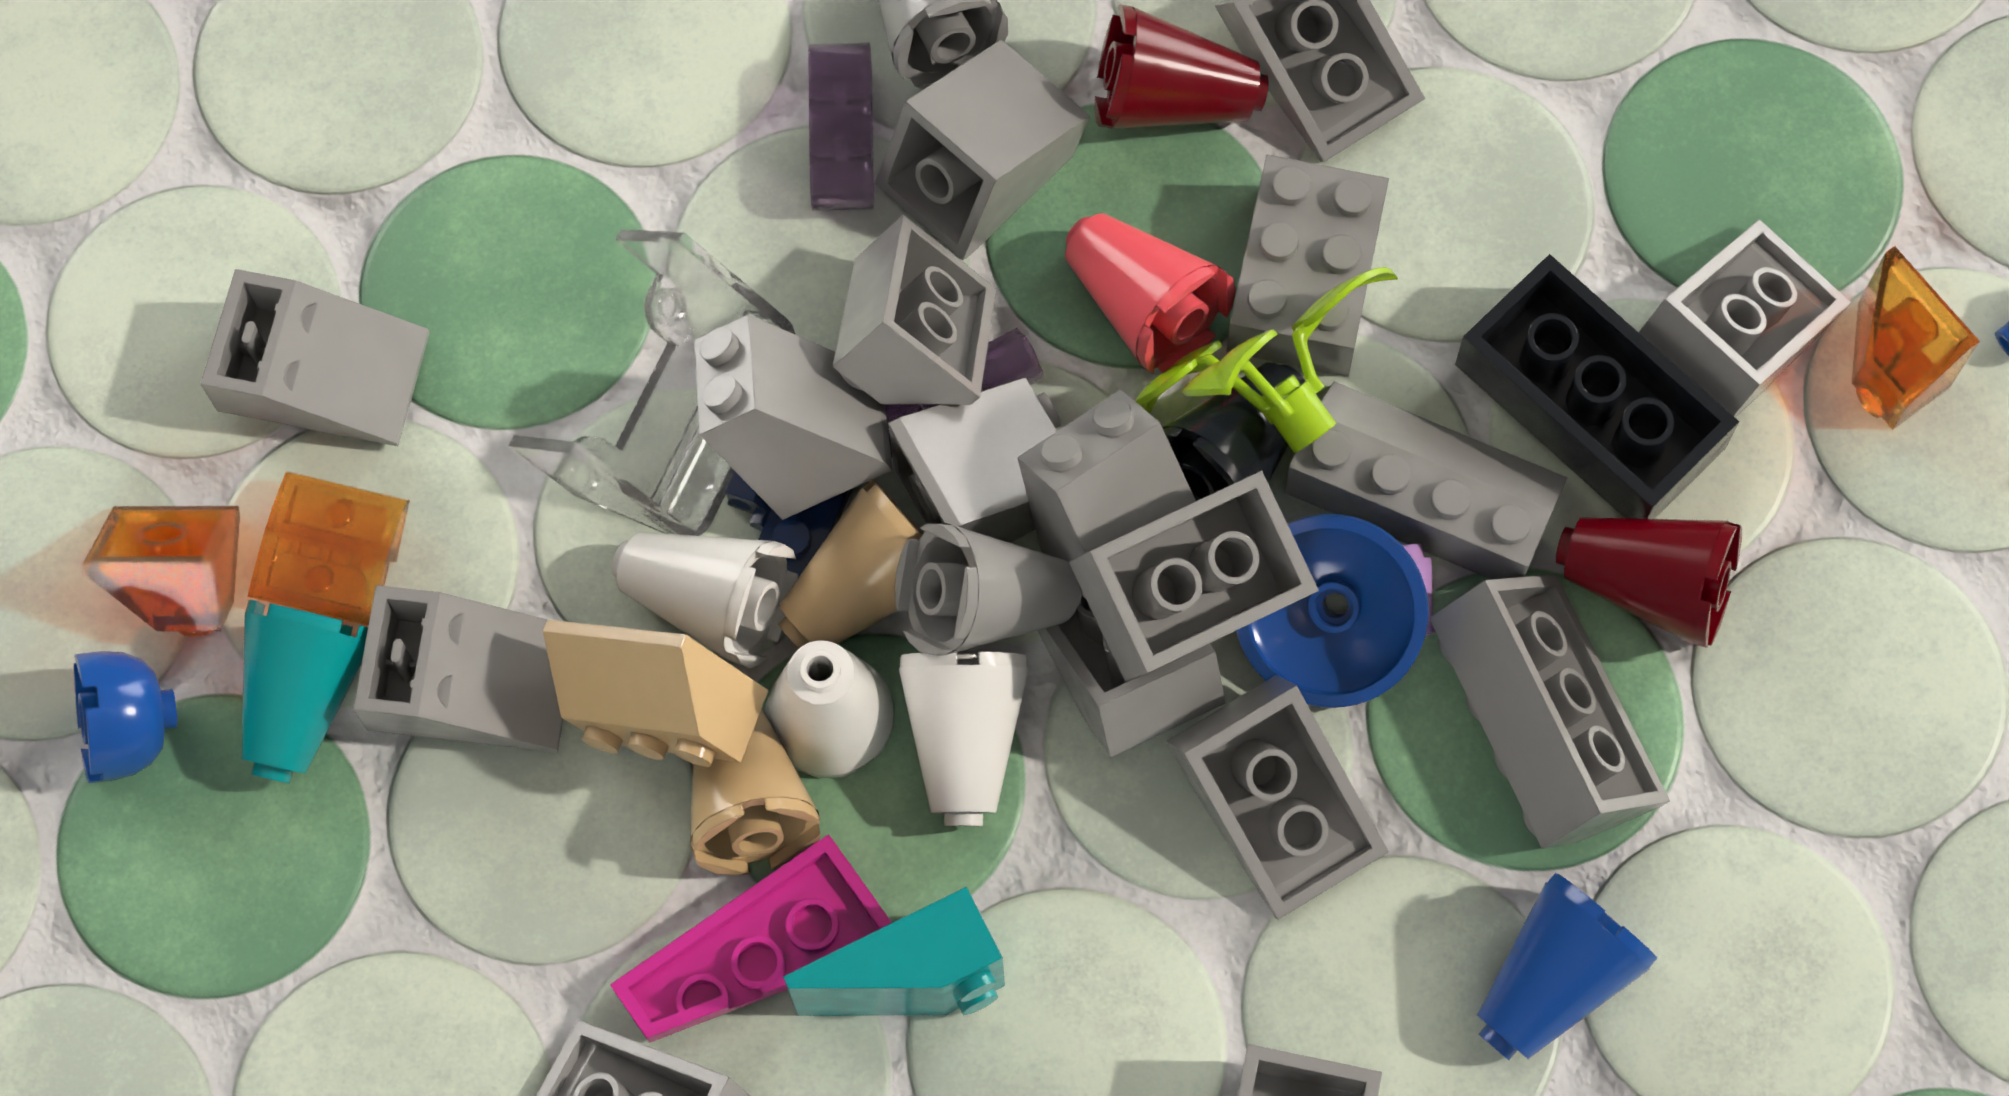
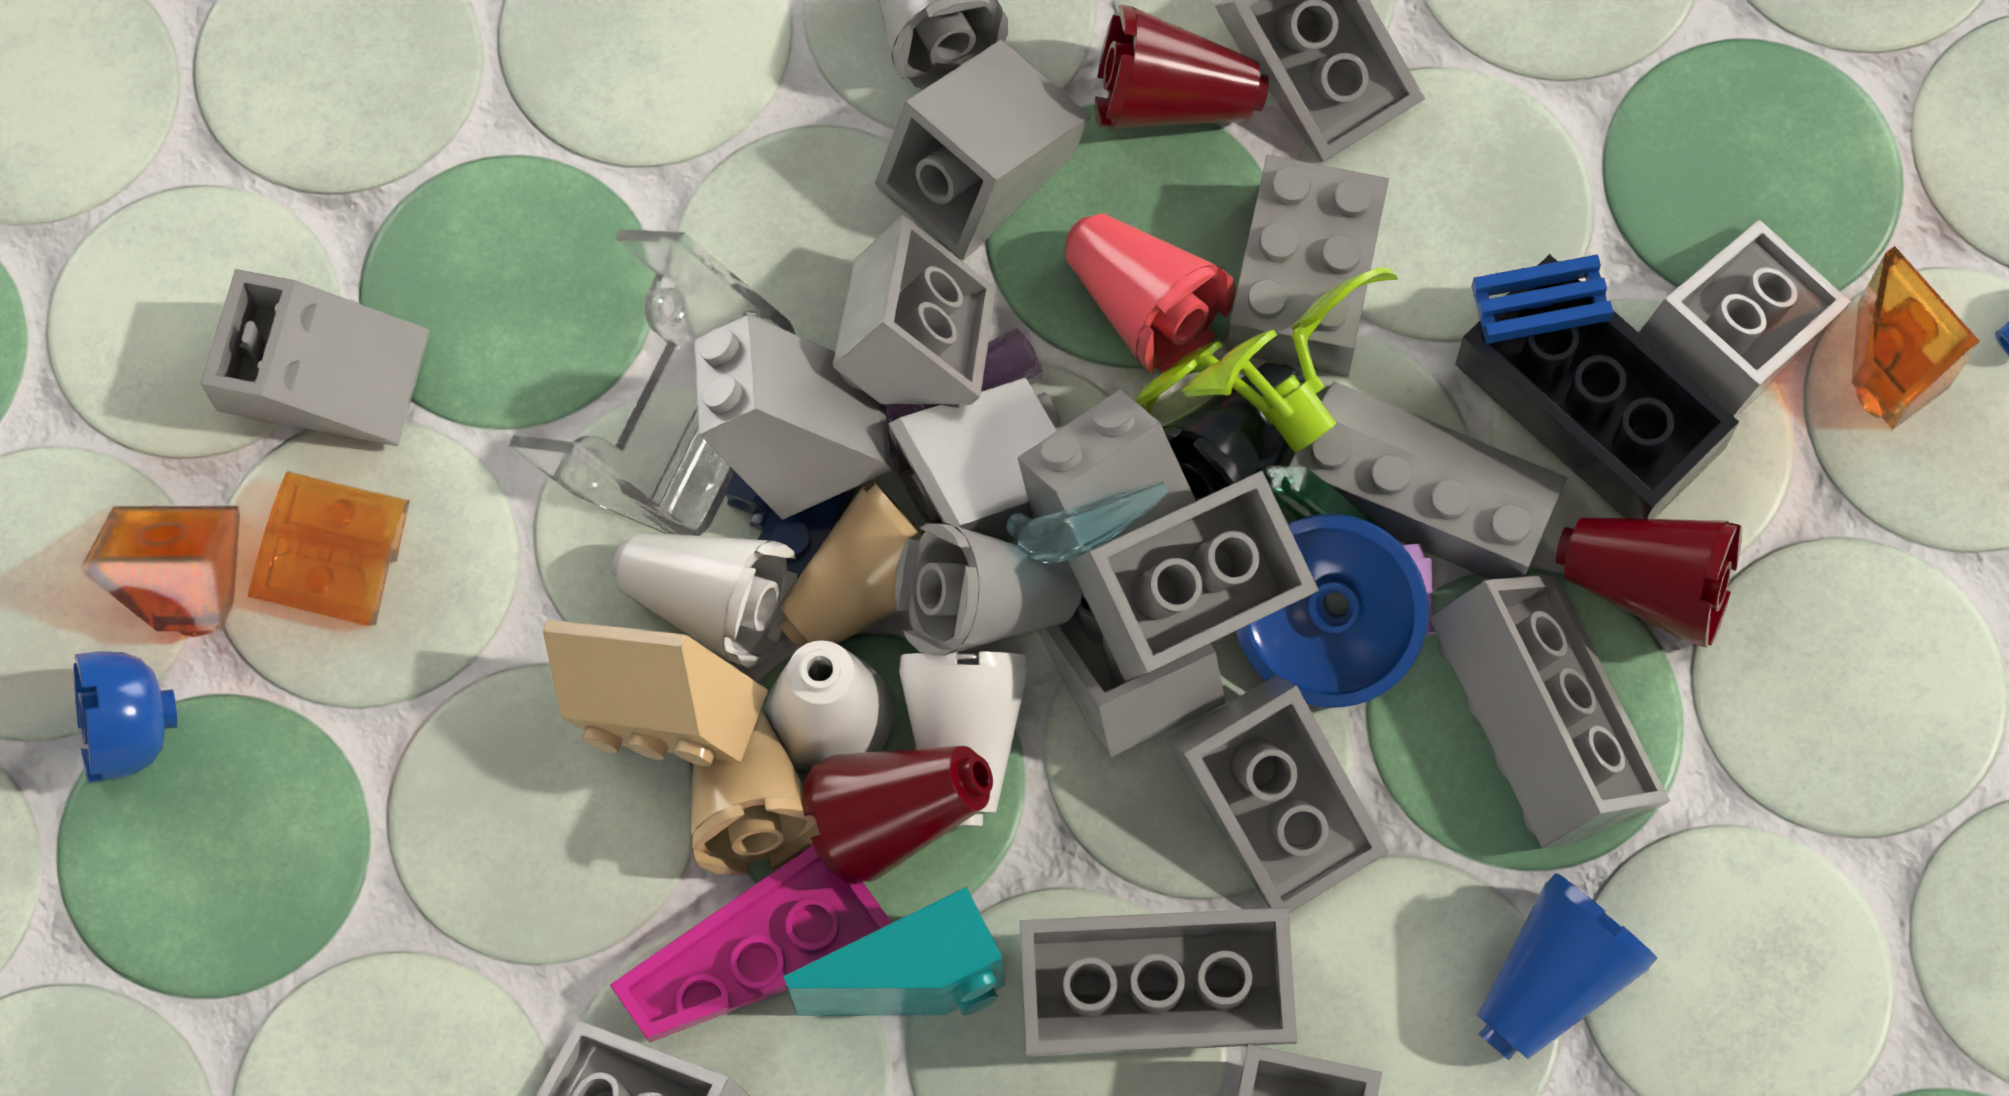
(293, 685): teal cone -> none
(456, 672): light grey slope -> none
(841, 126): clear purple beam -> none
(891, 805): none -> dark red cone
(1084, 528): none -> clear light blue piece
(1157, 982): none -> light grey slope
(1305, 494): none -> clear green tile
(1537, 276): none -> blue tile

